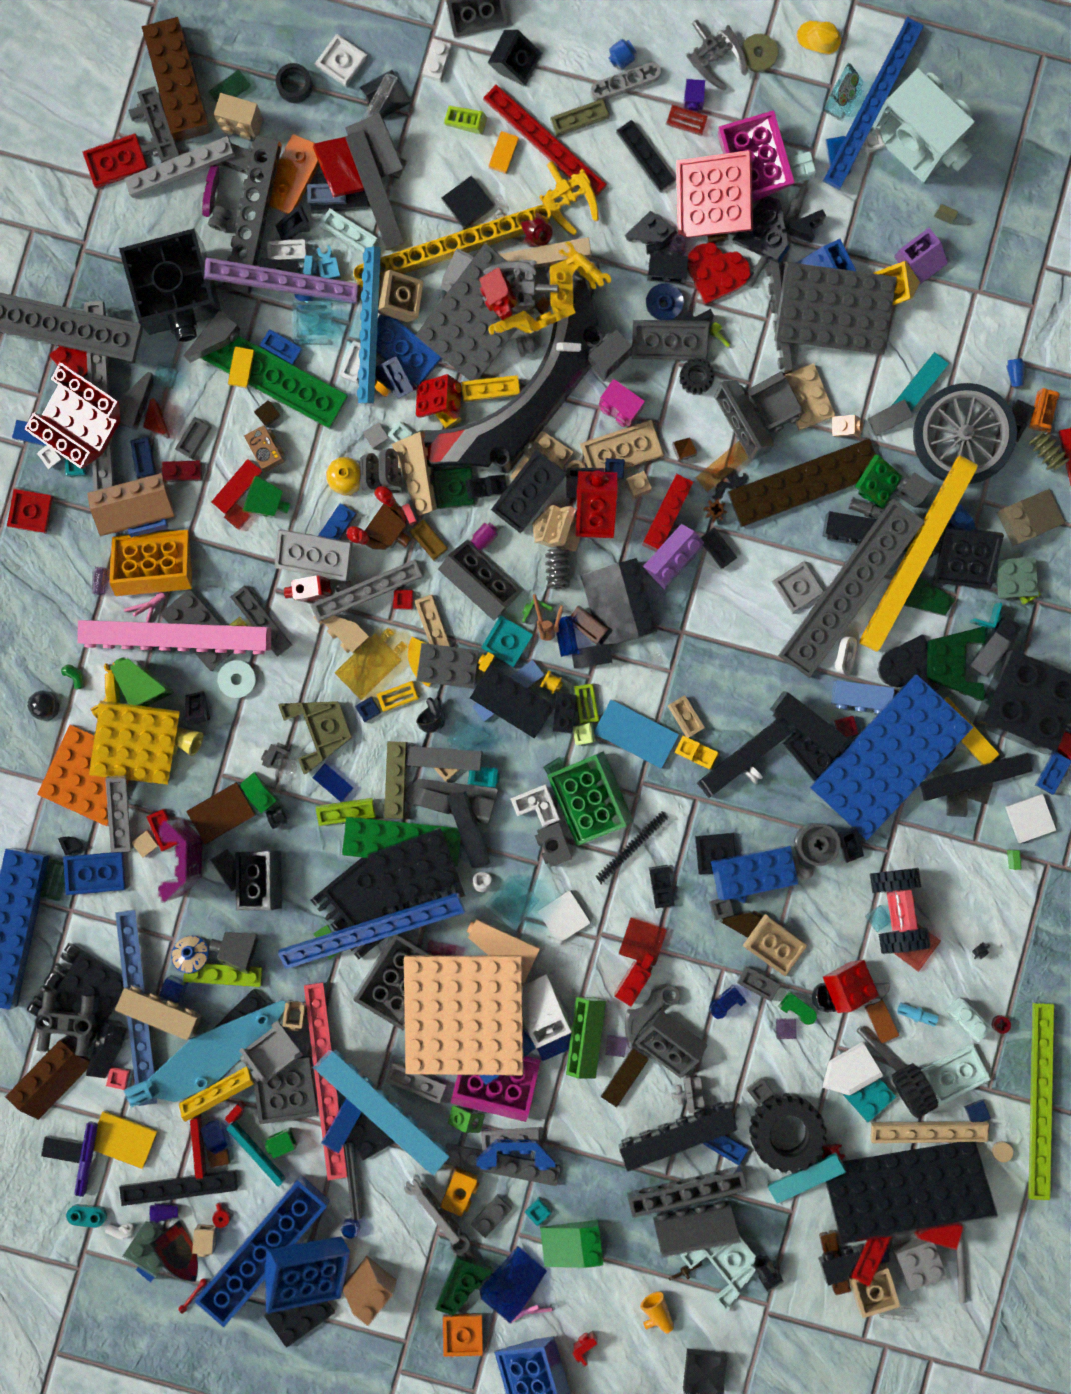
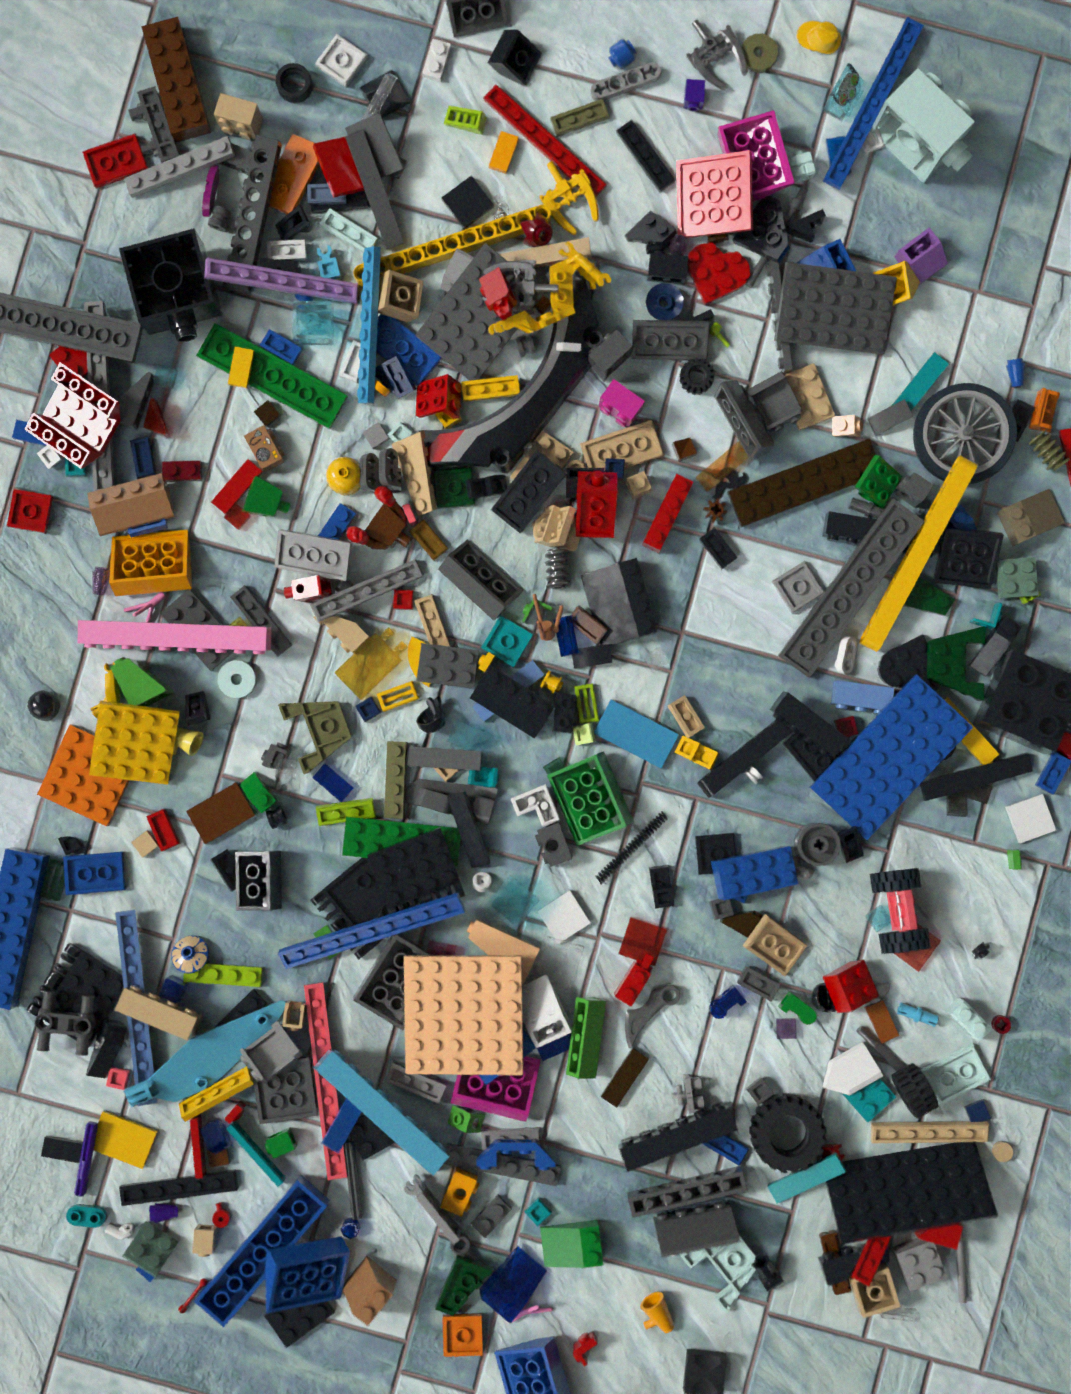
(48, 1079): reddish brown slope -> none
(75, 674): green arm -> none
(118, 813): light grey plate -> none
(175, 1253): shield -> none
(189, 858): magenta slope -> none
(193, 438): dark grey tile -> none
(214, 337): dark grey slope -> none
(232, 85): clear green tile -> none
(236, 950): dark grey torso -> none
(310, 266): medium azure plate -> none
(484, 536): magenta brick -> none
(615, 1046): clear purple tile -> none
(671, 1044): dark grey slope -> none
(674, 555): medium lavender slope -> none
(685, 1270): dark brown piece -> none
(688, 113): clear red tile -> none
(945, 213): olive tile -> none
(1041, 1101): lime plate -> none

